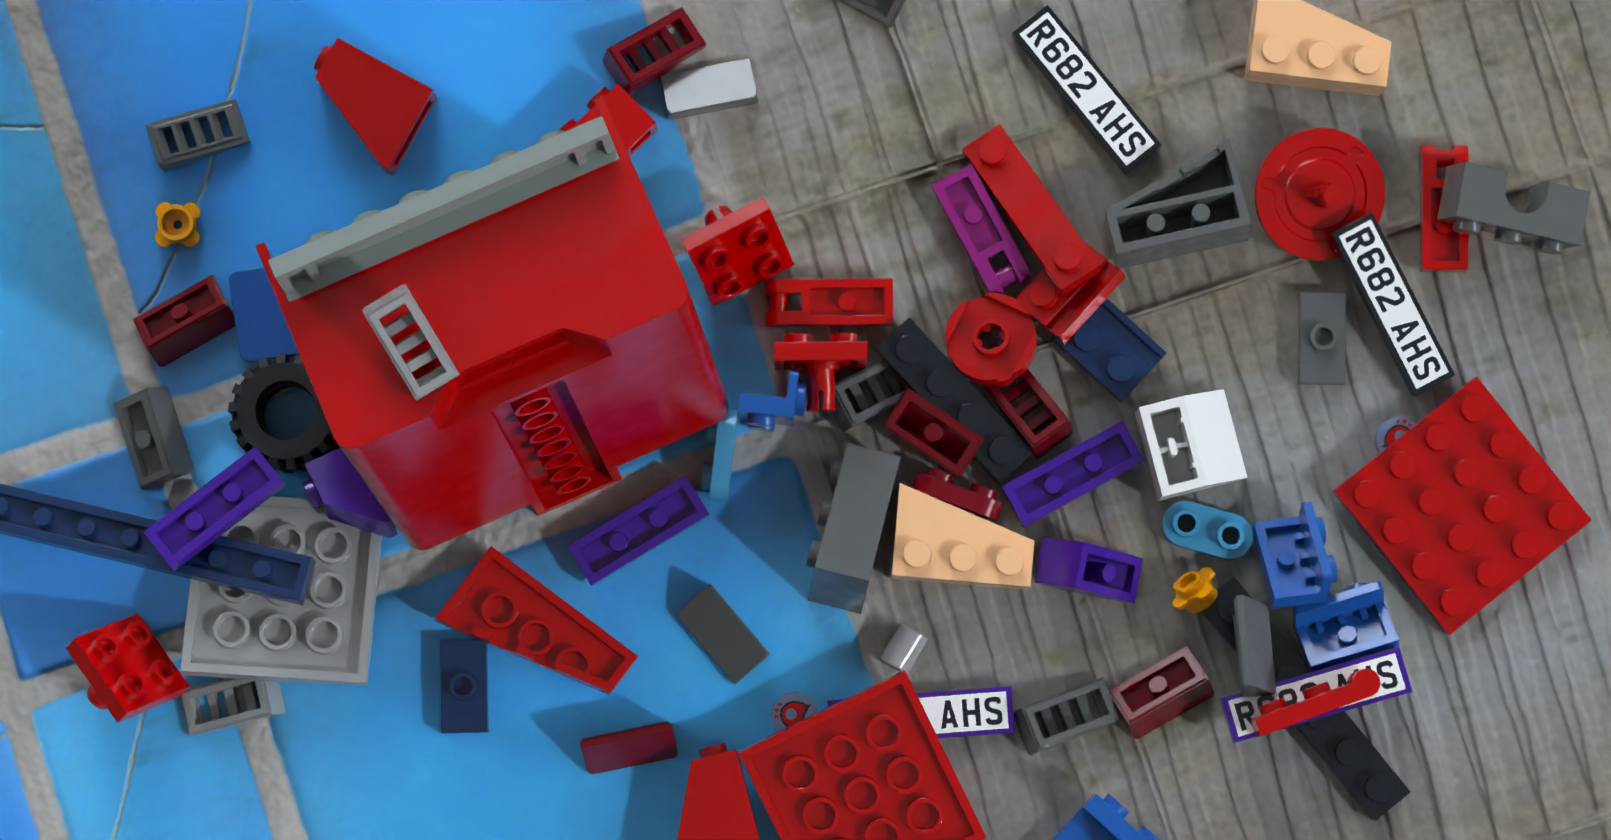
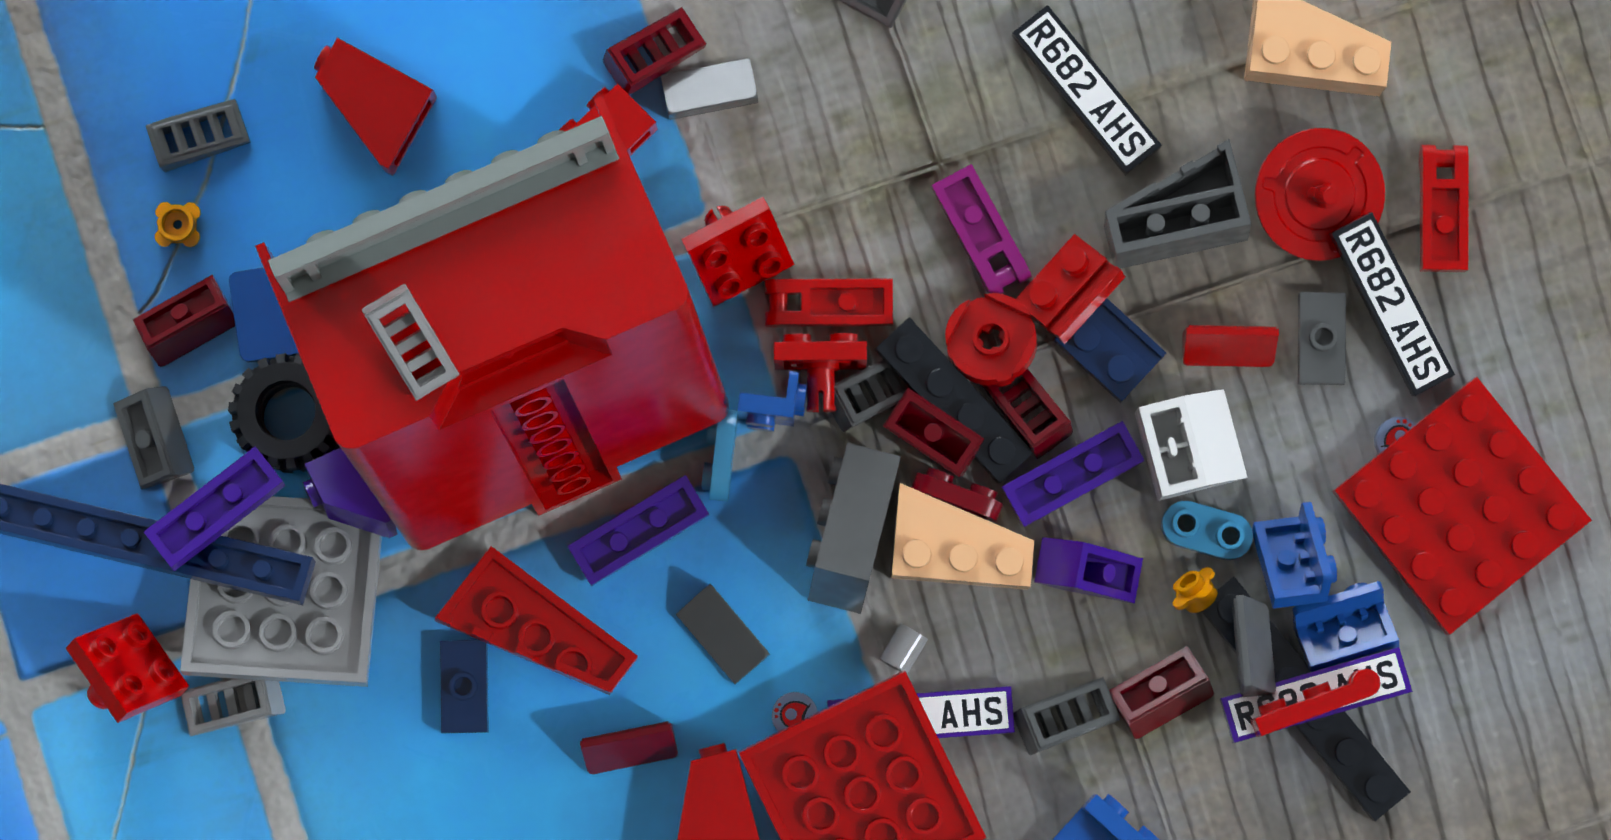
(1031, 210): red plate -> none
(1229, 346): none -> red slope
(1476, 201): dark grey arch -> none

